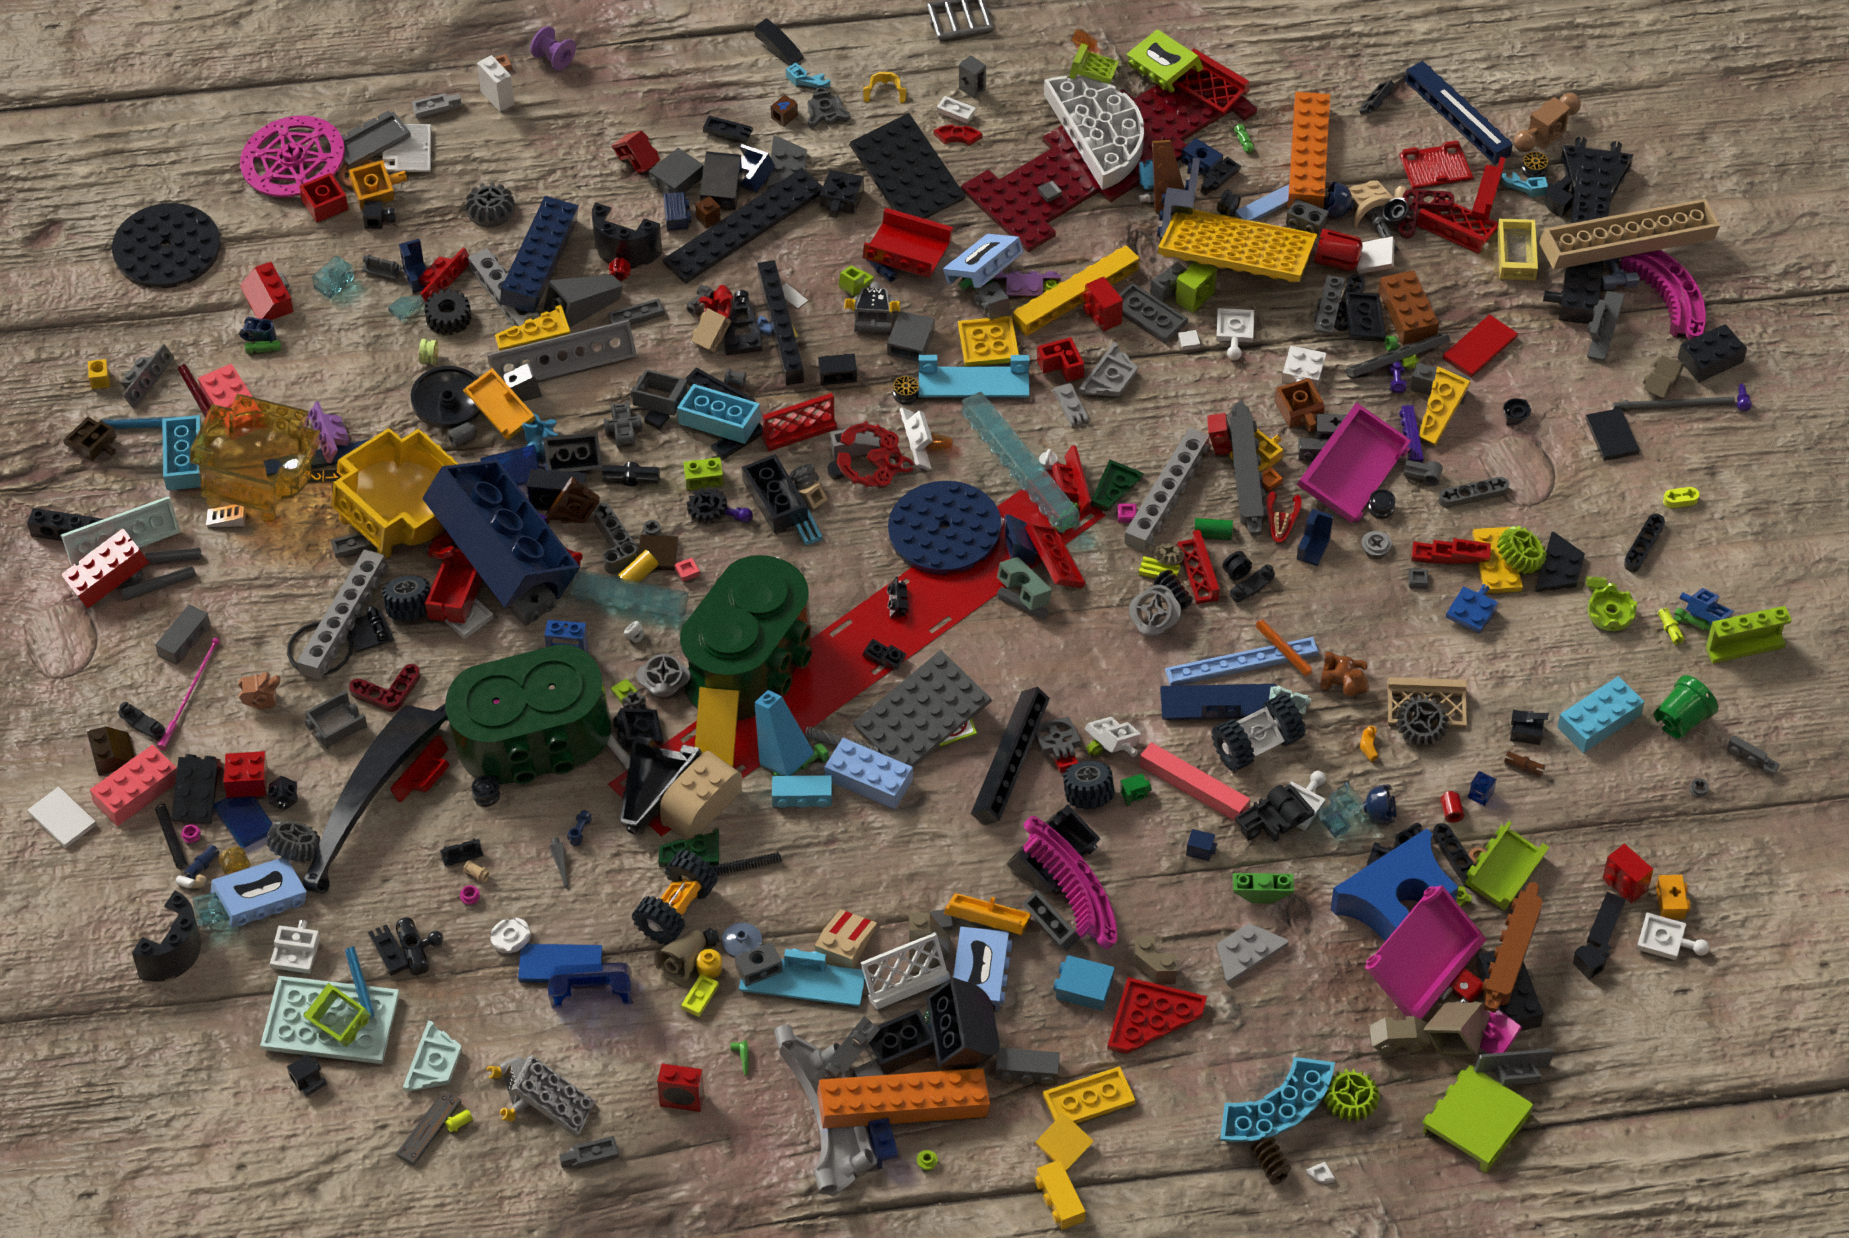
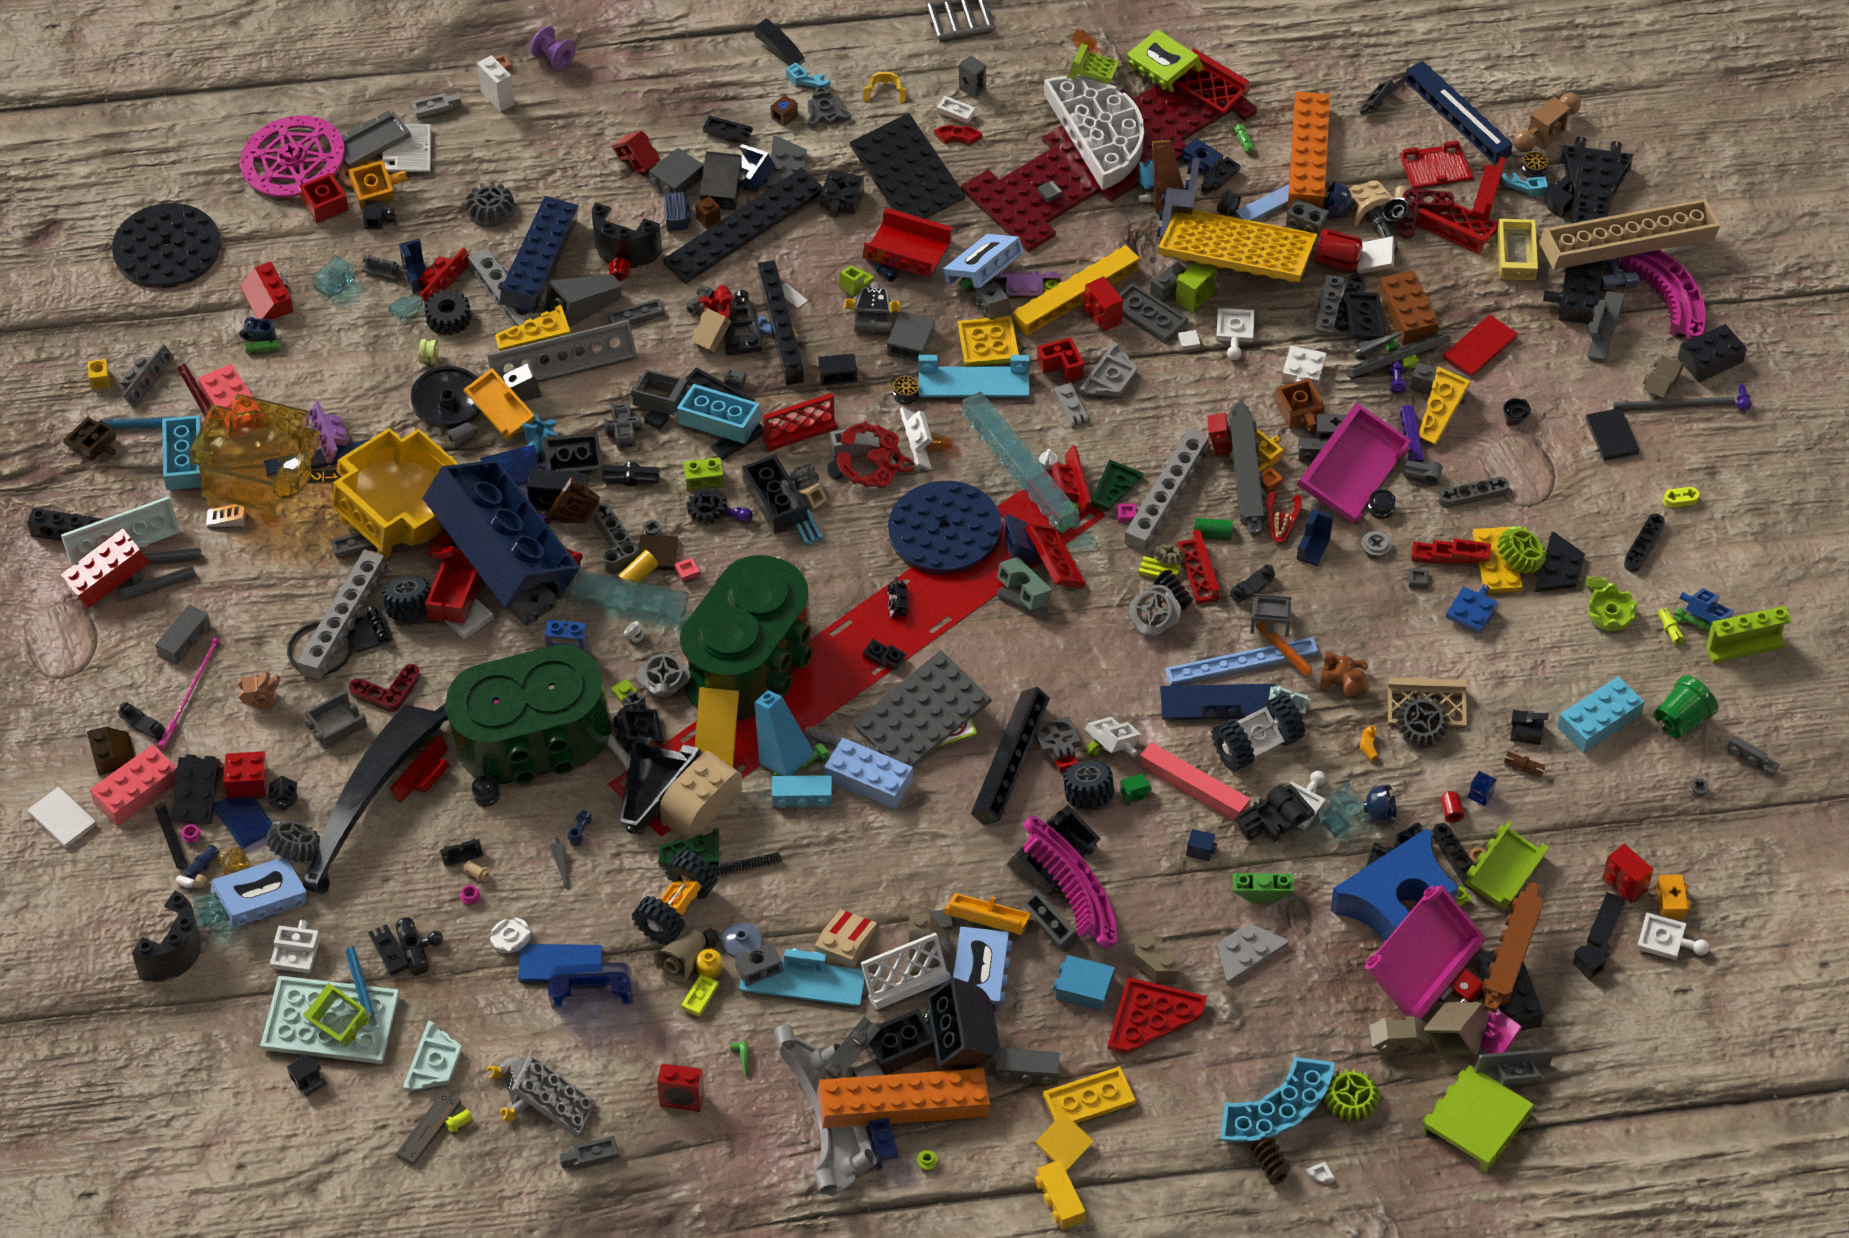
(1237, 565): black wheel -> none
(1271, 610): none -> dark grey window
(1369, 347): none -> dark grey piece

